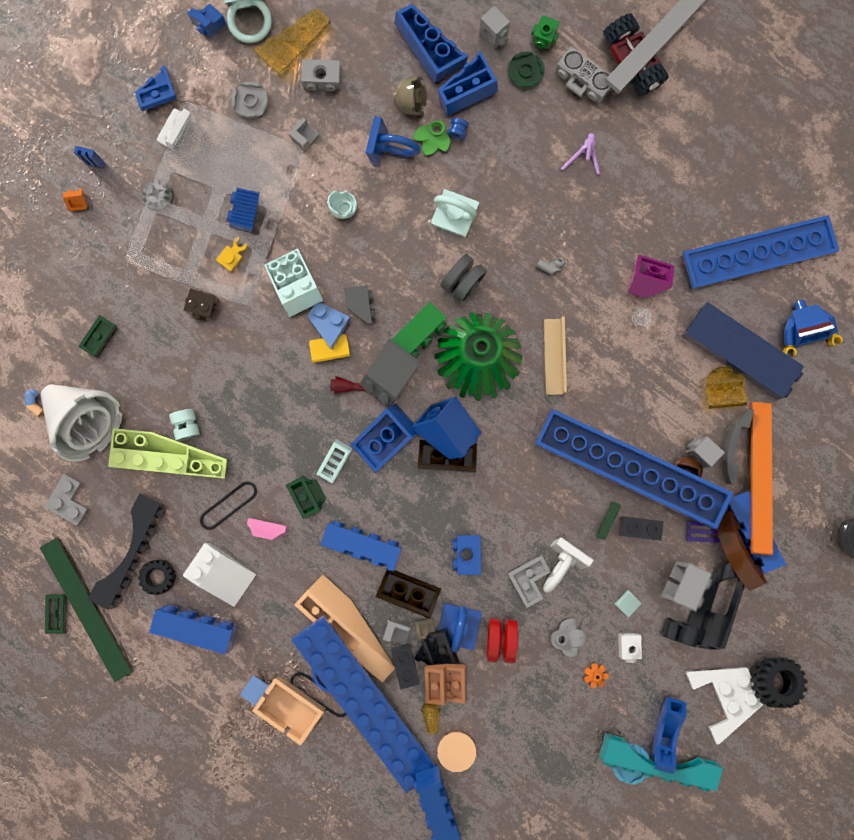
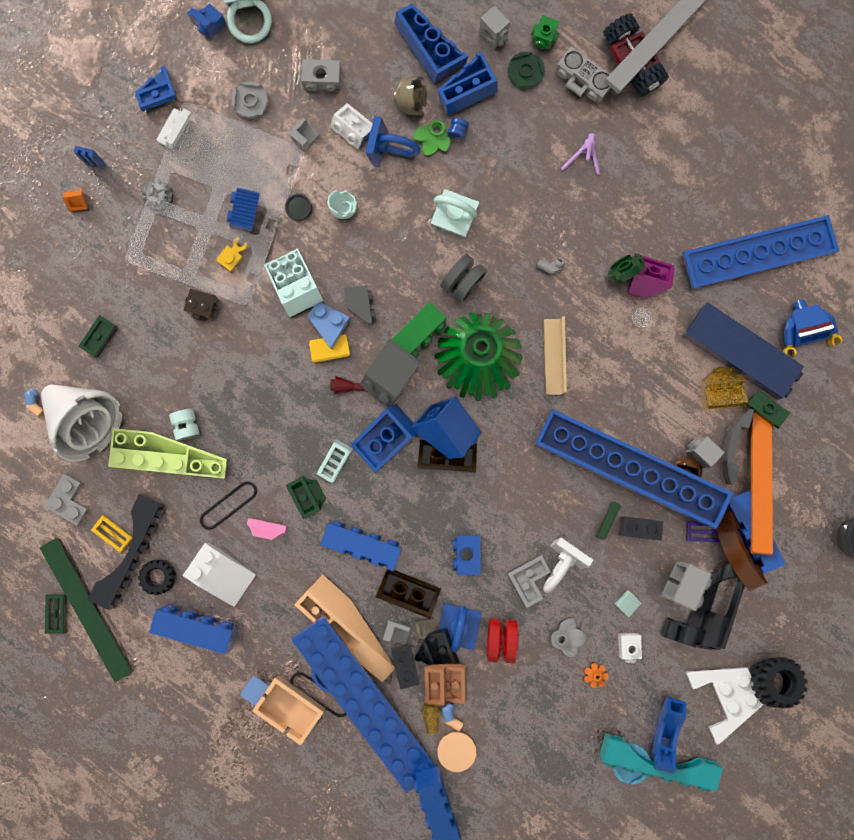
(125, 543): none -> yellow tile
(289, 44): clear yellow wing -> none
(298, 207): none -> pearl dark grey piece
(351, 125): none -> white bracket
(448, 717): none -> arm
(626, 268): none -> dark green tile
(768, 409): none -> dark green plate

